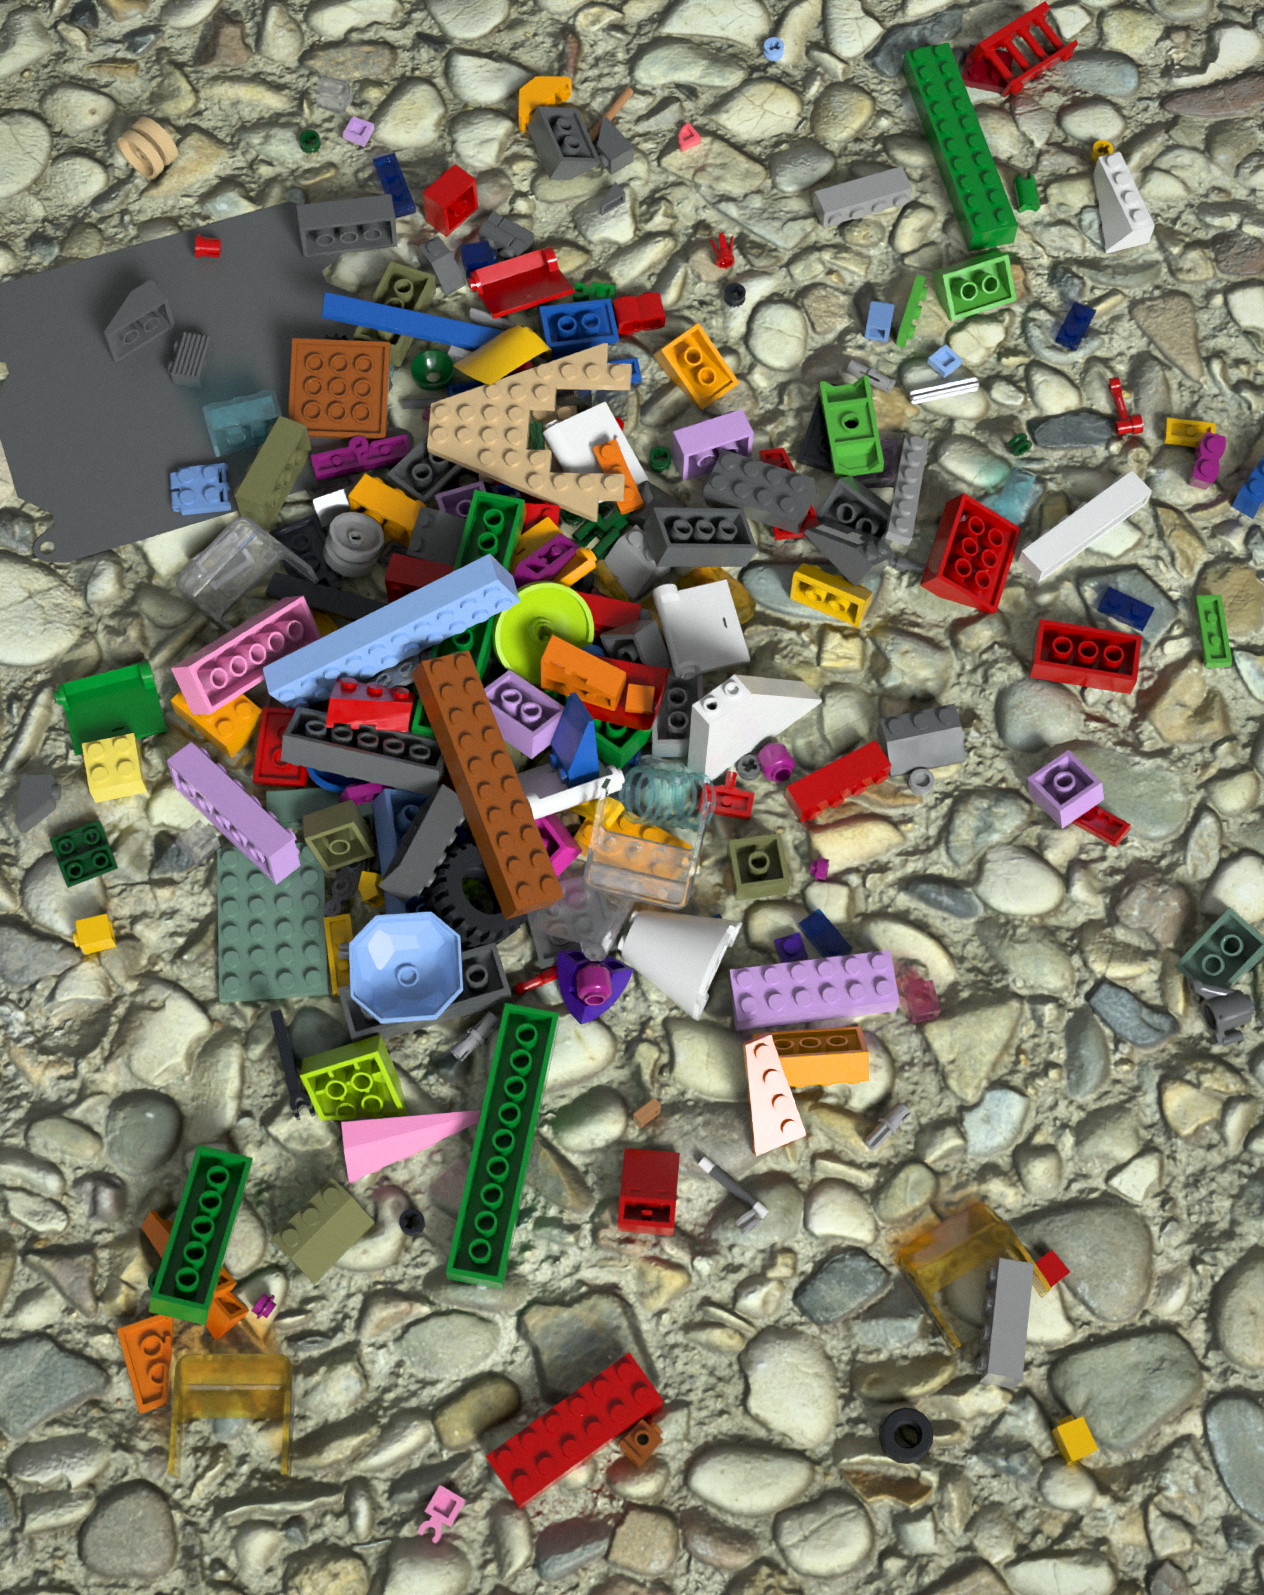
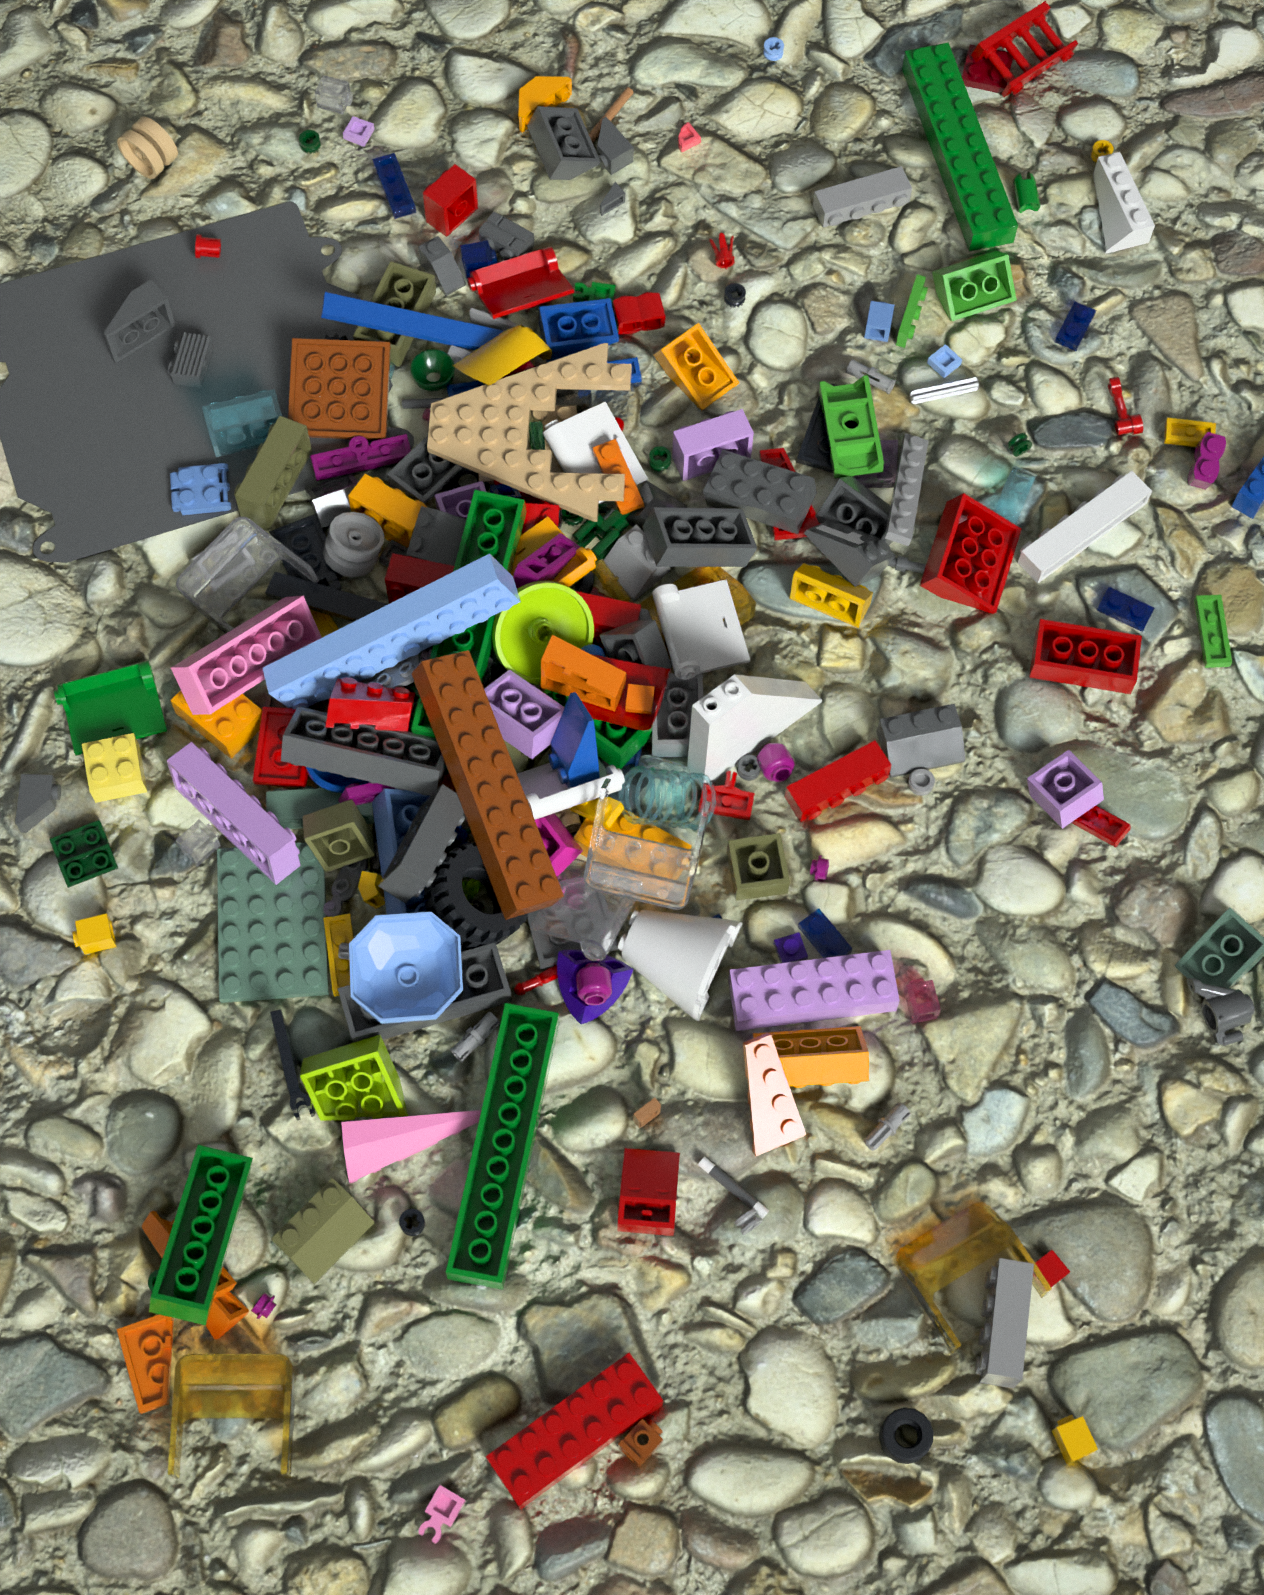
(347, 225): dark grey brick -> none

